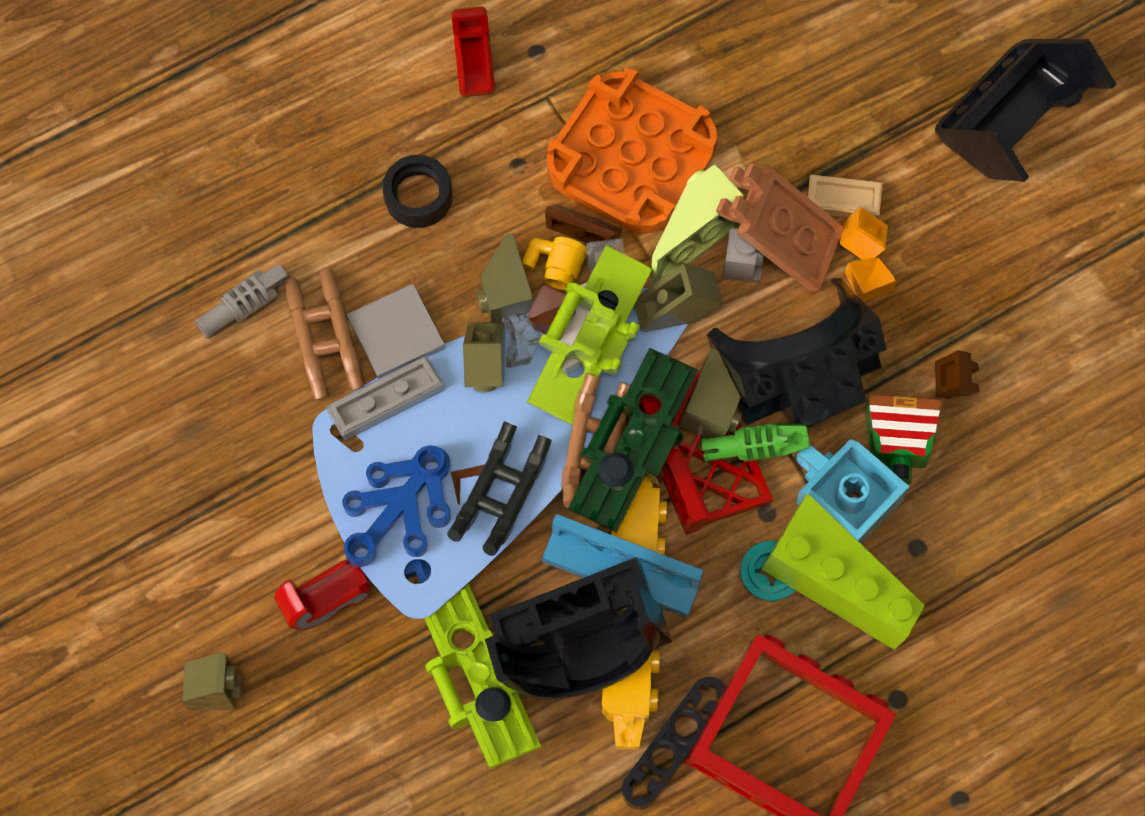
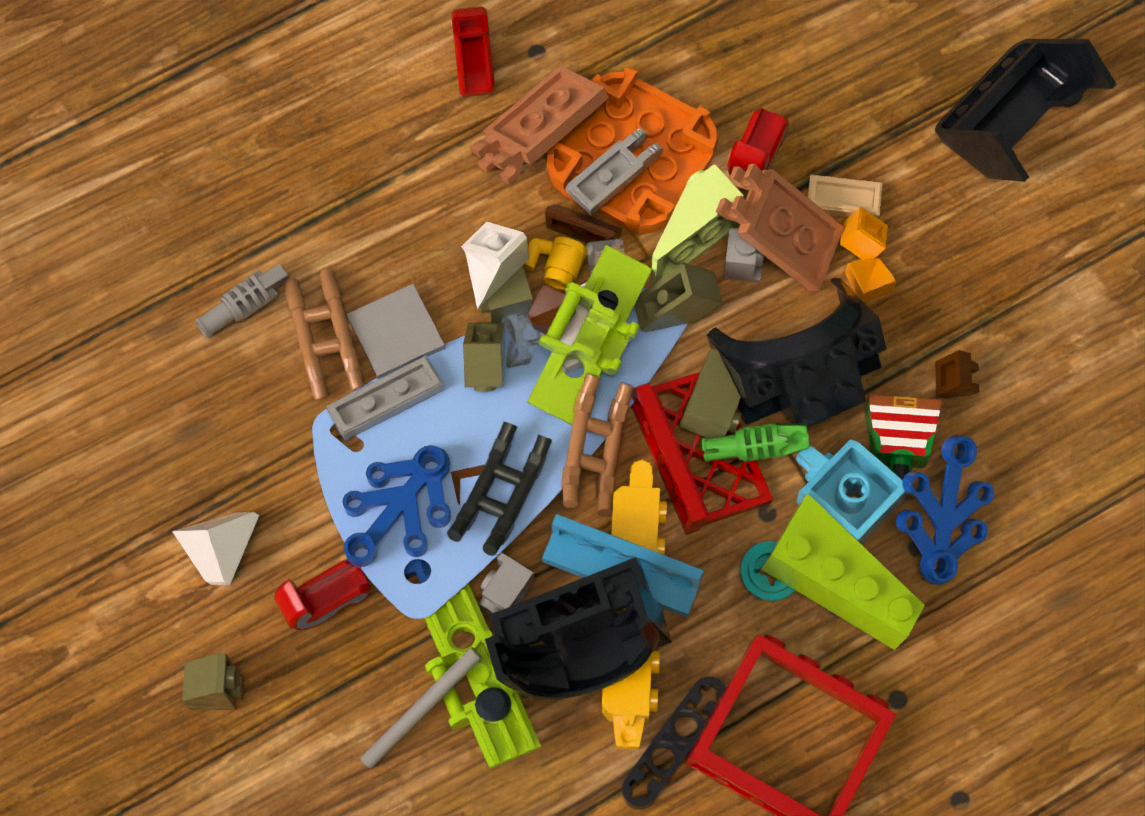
(218, 545): none -> white slope
(409, 167): black tyre -> none
(421, 707): none -> light grey bar
(493, 258): none -> white slope
(505, 586): none -> light grey brick
(538, 122): none -> nougat tile
(612, 172): none -> light grey hinge
(644, 446): dark green piece -> none
(760, 141): none -> red animal
(946, 514): none -> blue plant

